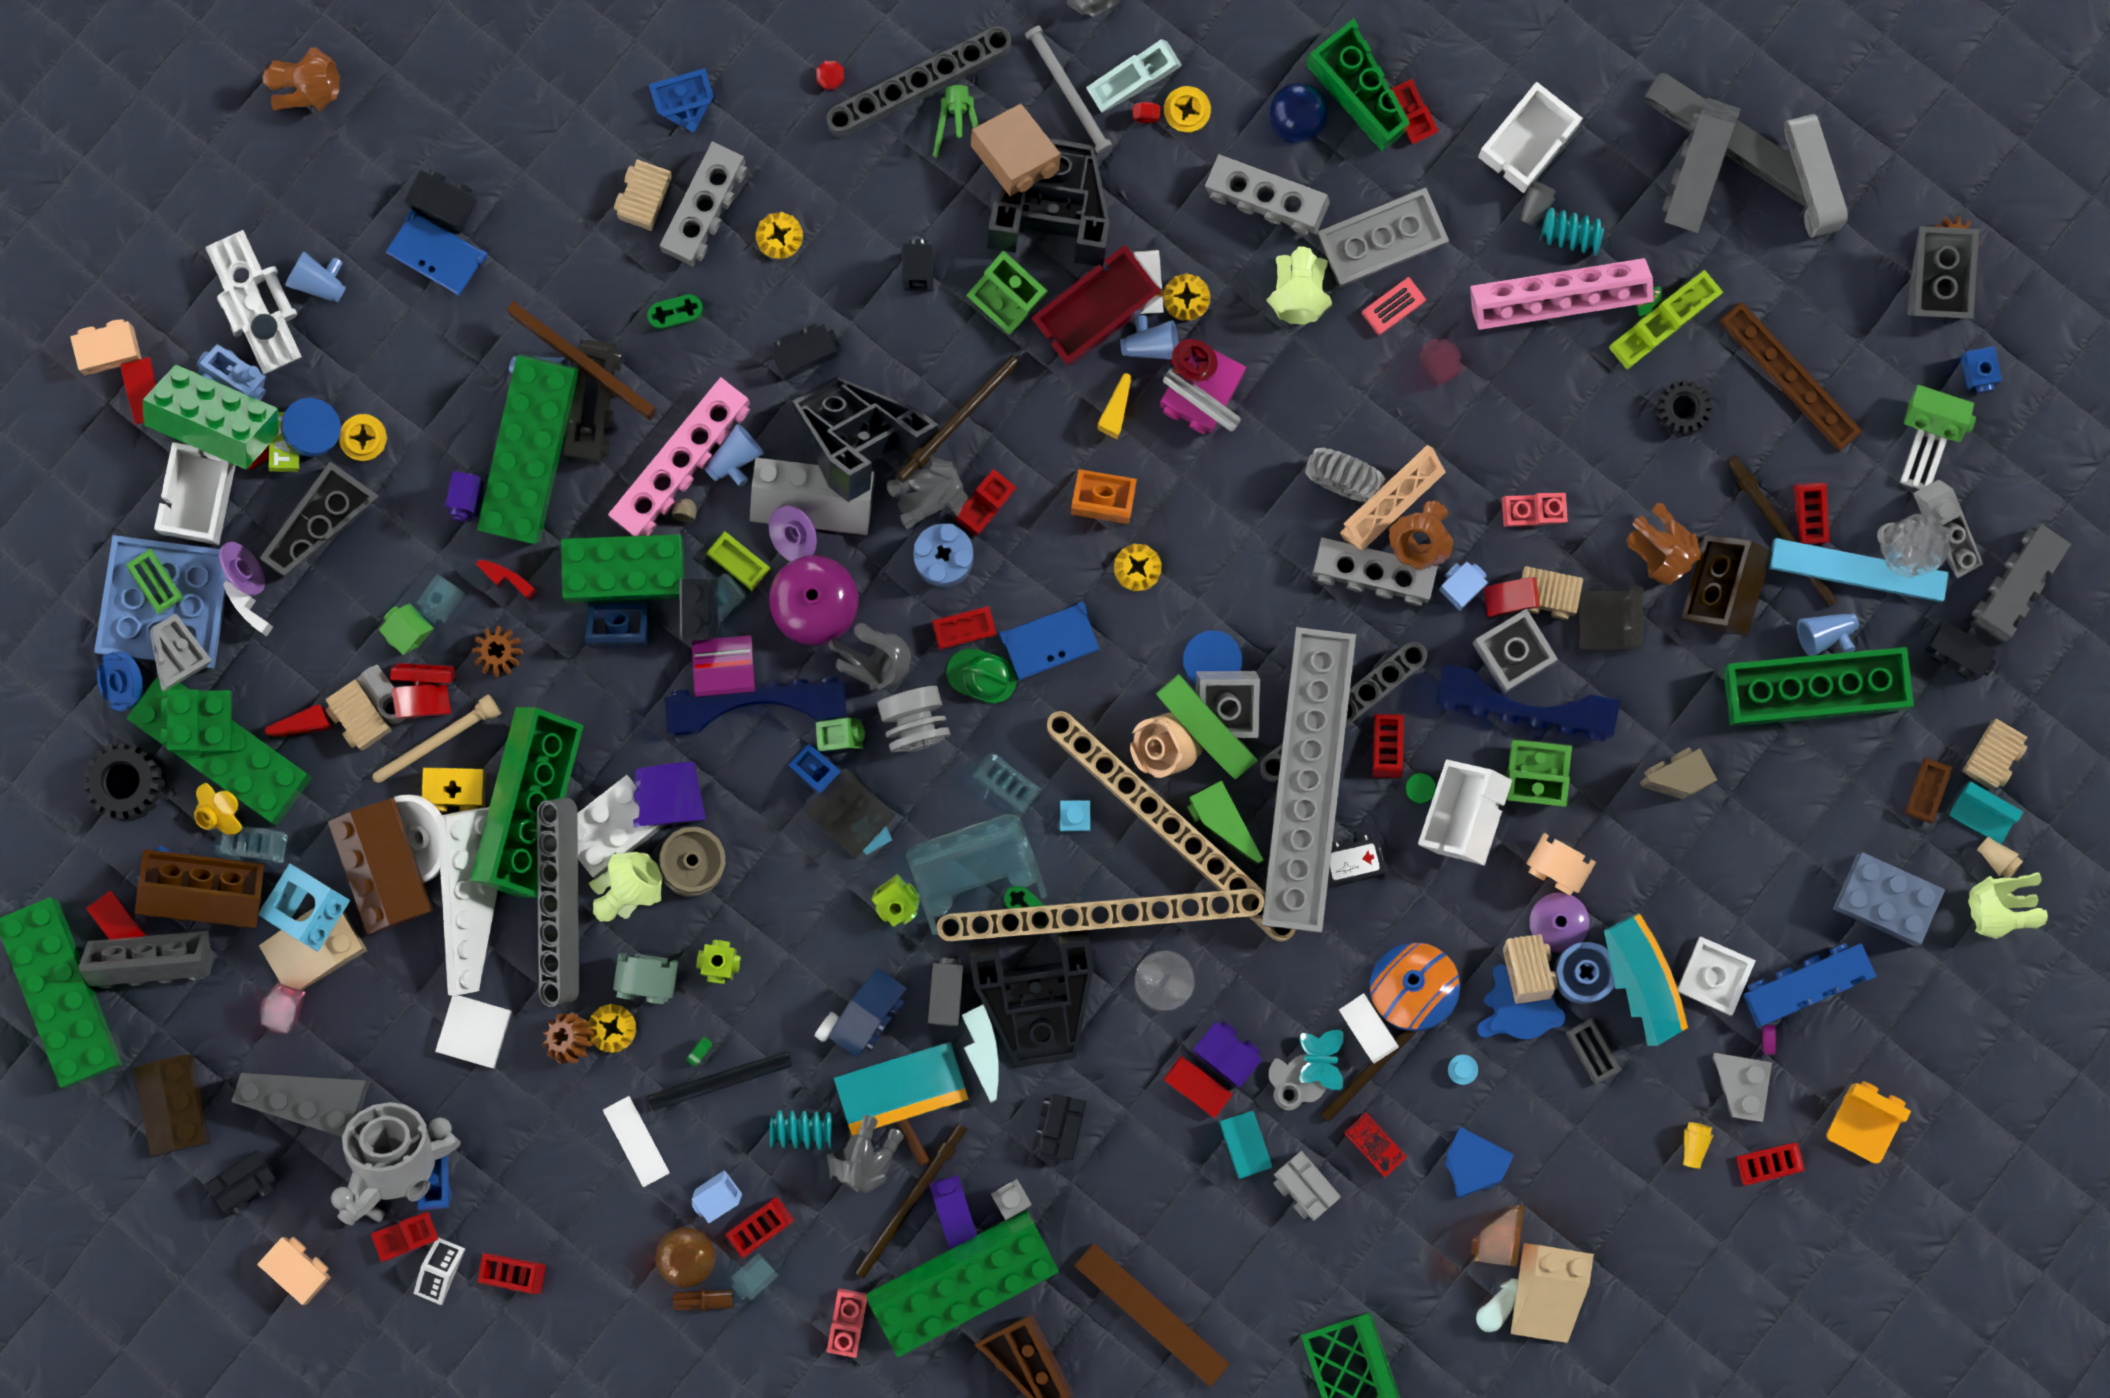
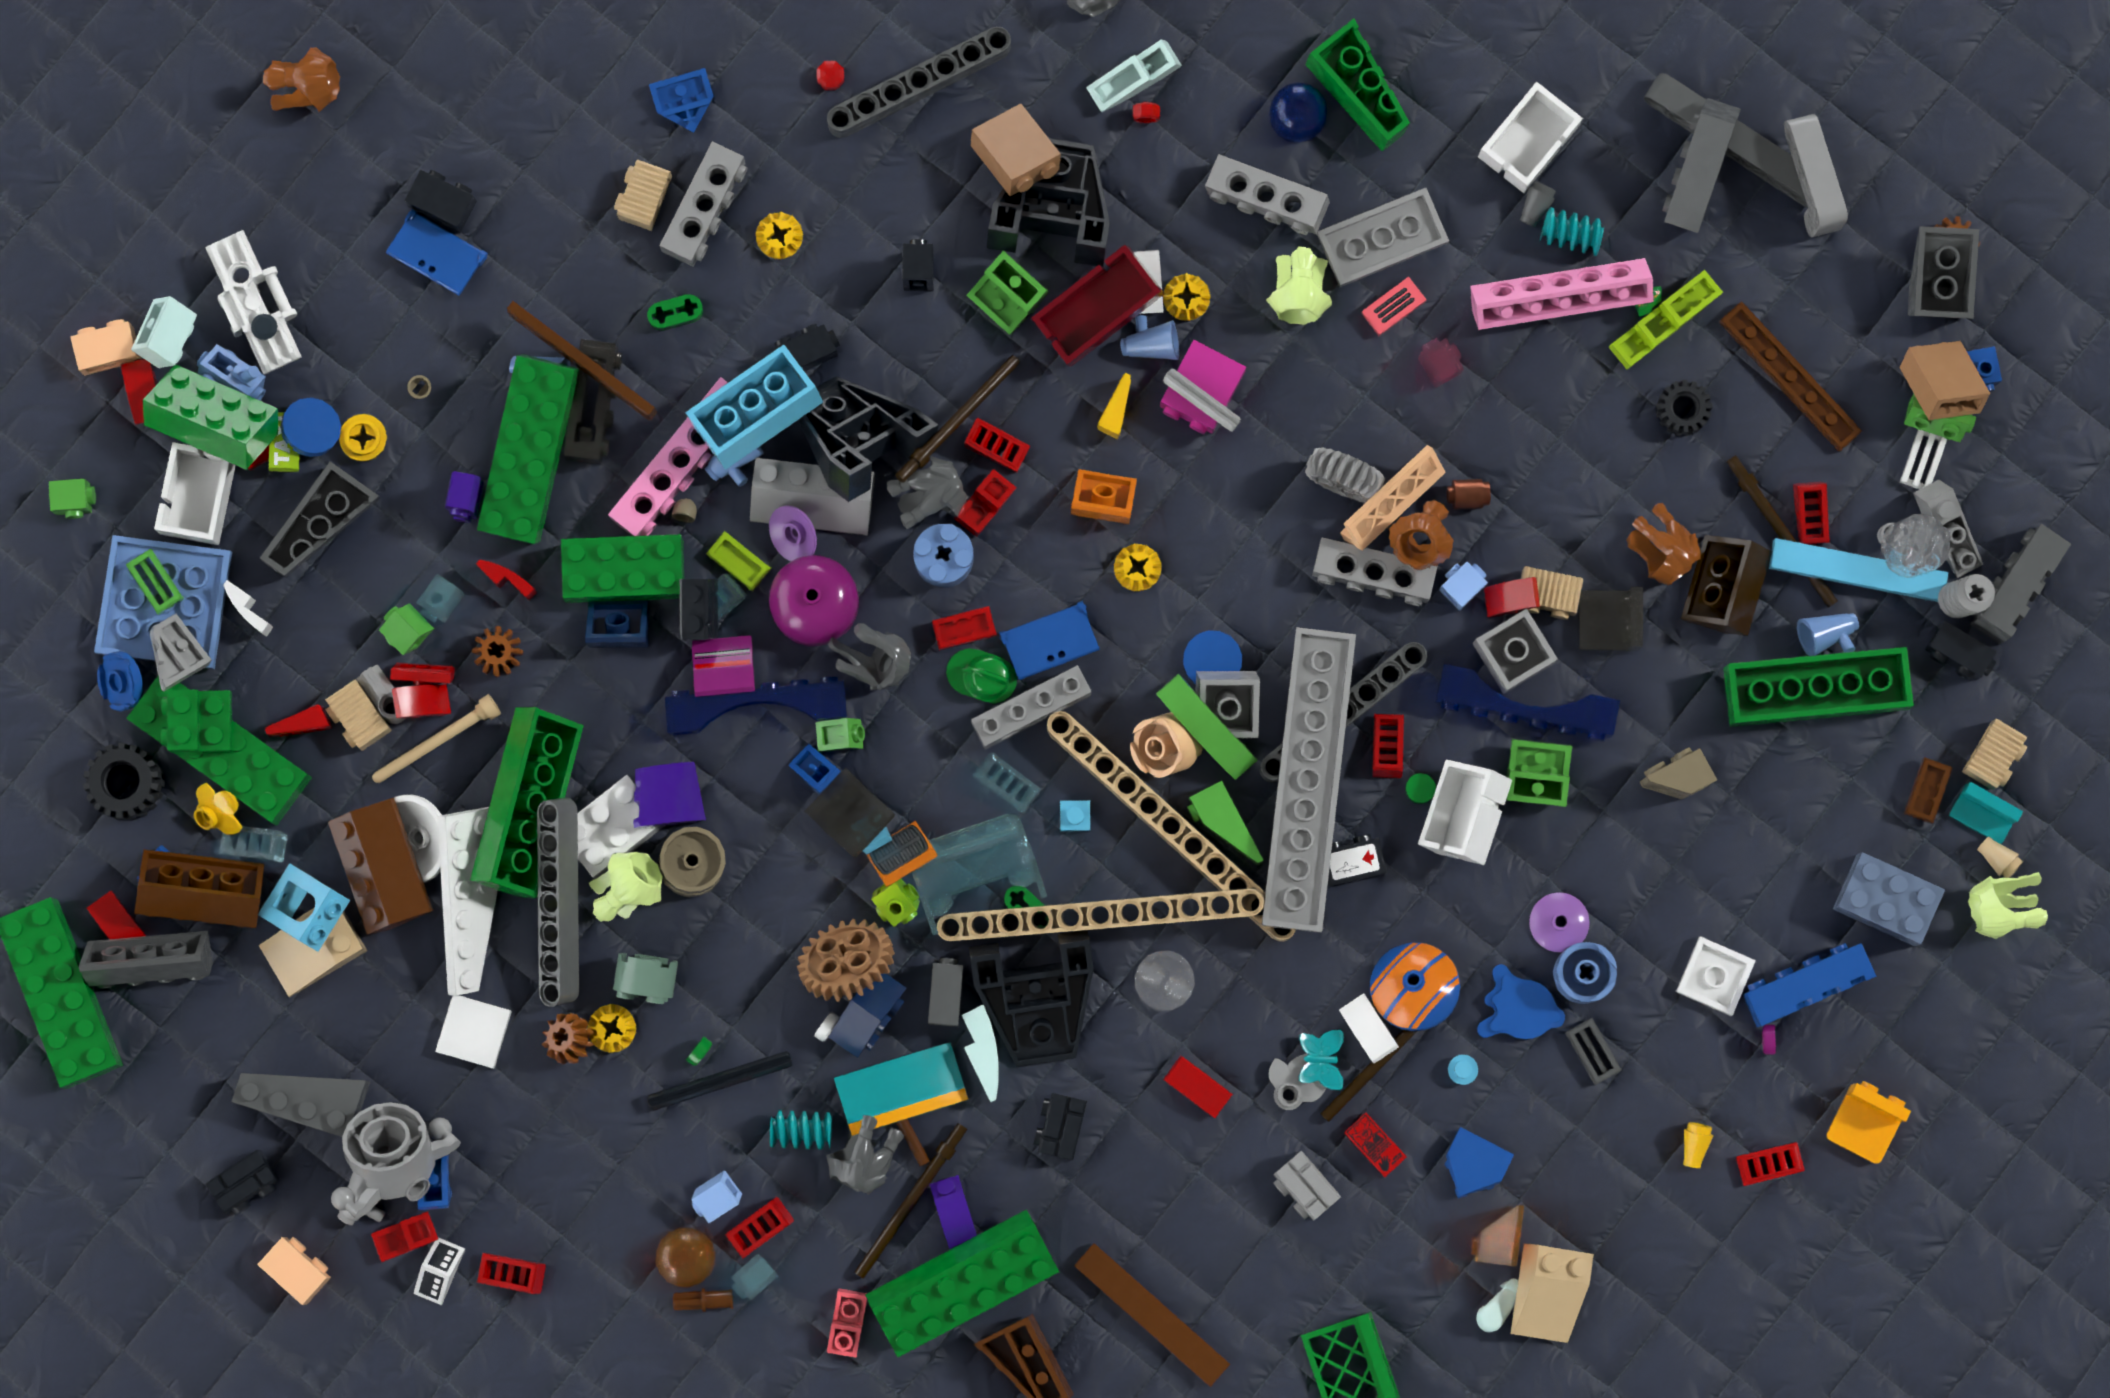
(71, 497): none -> bright green brick
(164, 332): none -> light aqua brick
(172, 1105): dark brown slope -> none
(242, 568): medium lavender dish -> none
(281, 1008): clear pink brick -> none
(315, 280): medium blue piece -> none
(424, 391): none -> dark tan hinge
(470, 781): yellow brick -> none
(636, 1141): white sticker -> none
(730, 963): lime brick -> none
(754, 407): none -> medium azure brick
(845, 960): none -> medium nougat gear
(903, 854): none -> tile
(914, 719): light grey wheel -> none
(957, 102): bright green plant -> none
(992, 455): none -> red slope
(1011, 1199): light grey brick -> none
(1031, 707): none -> light grey brick
(1068, 89): light grey bar -> none
(1181, 97): yellow gear -> none
(1201, 353): dark red gear -> none
(1228, 1054): dark purple brick -> none
(1245, 1144): teal panel -> none
(1418, 114): red slope -> none
(1468, 494): none -> copper brick
(1529, 968): tan brick -> none
(1534, 509): coral slope -> none
(1560, 864): light nougat brick -> none
(1645, 974): teal slope -> none
(1744, 1084): light grey wing -> none
(1944, 380): none -> medium nougat brick
(1966, 596): none -> light grey piece

